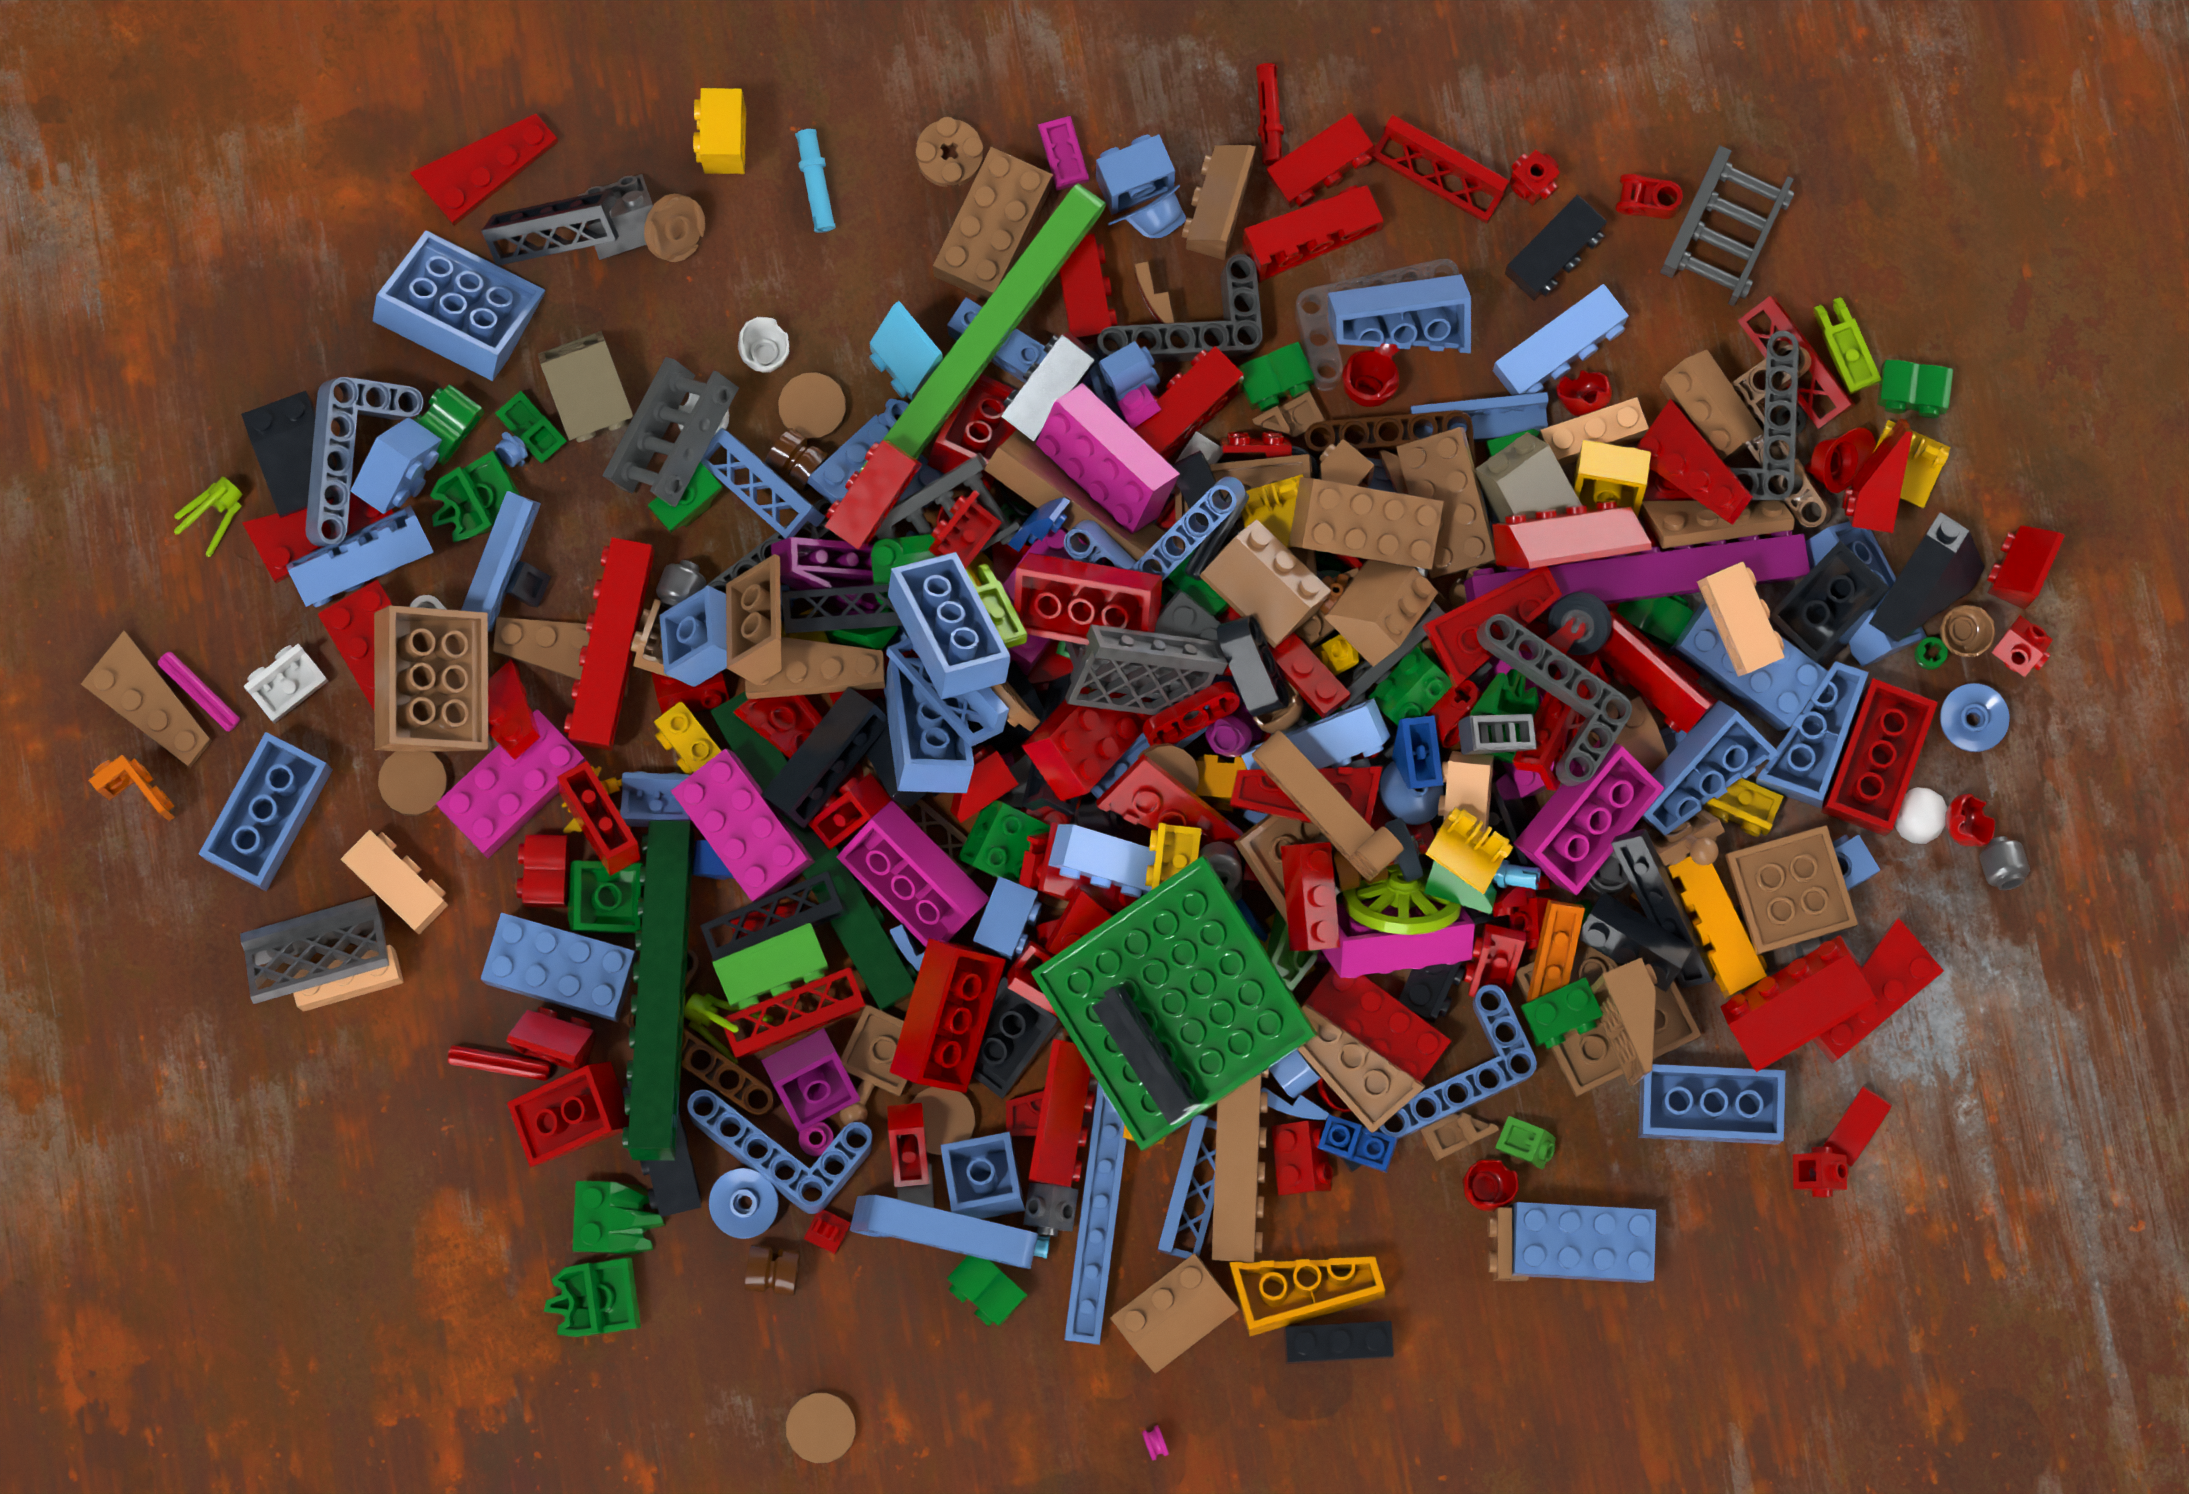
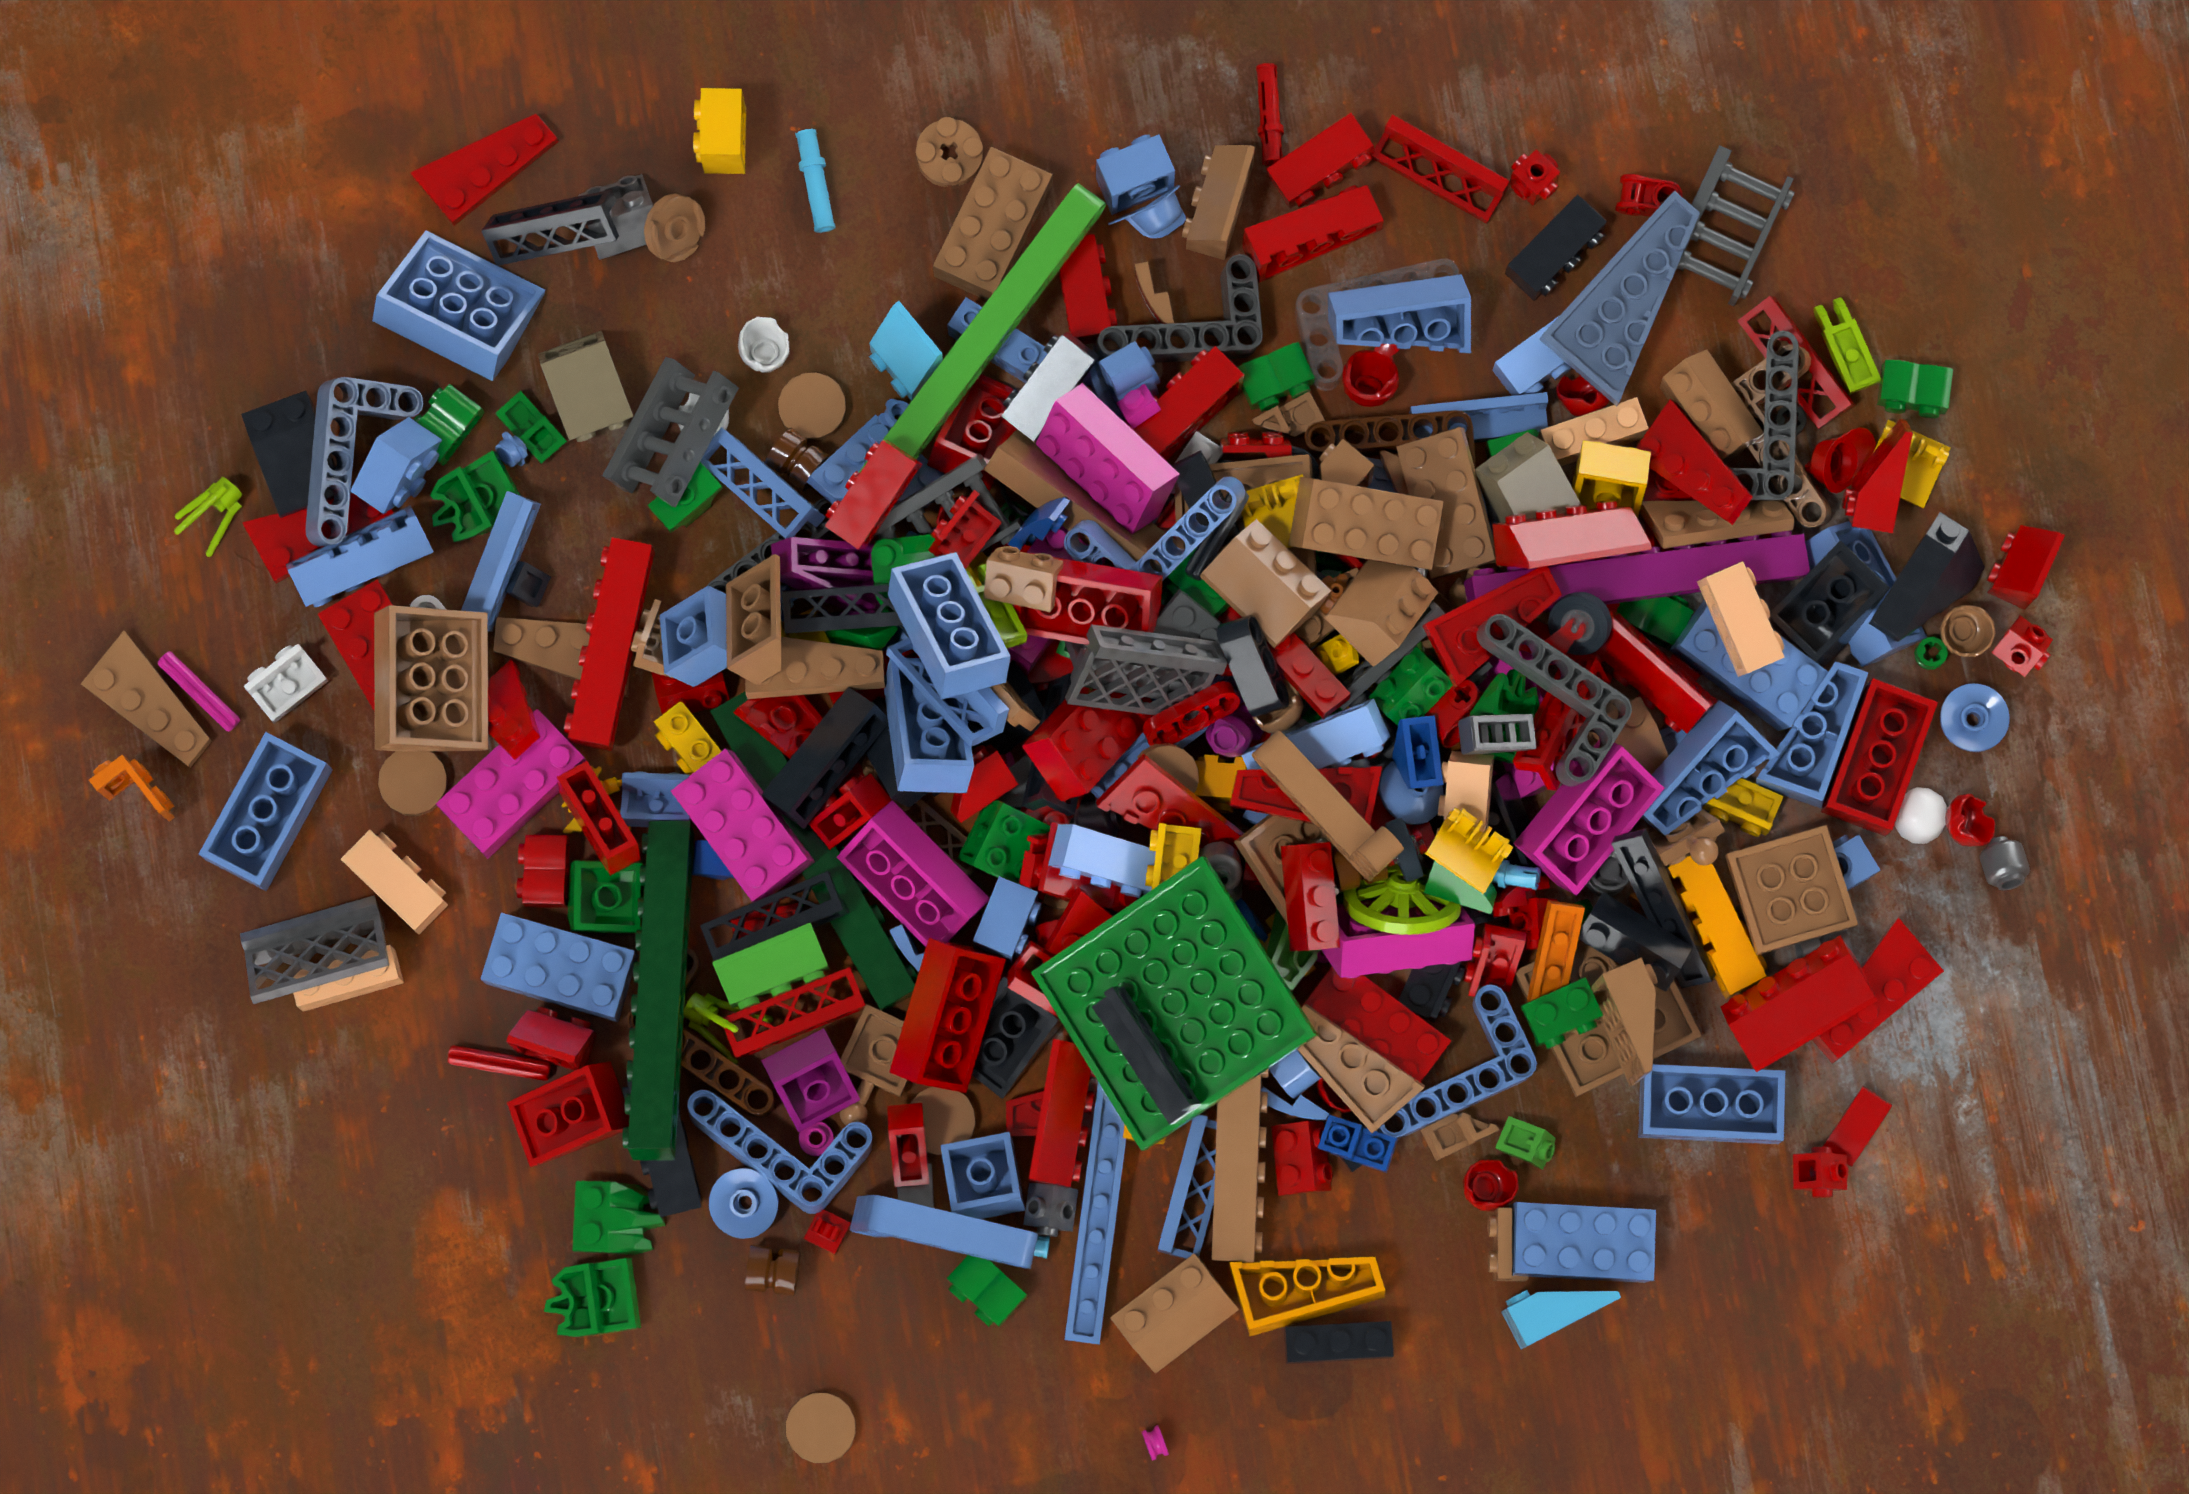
(679, 583): flat silver head -> none
(1022, 578): none -> medium nougat bracket
(1063, 153): dark pink plate -> none
(1547, 1312): none -> medium azure slope
(1614, 313): none -> sand blue wing

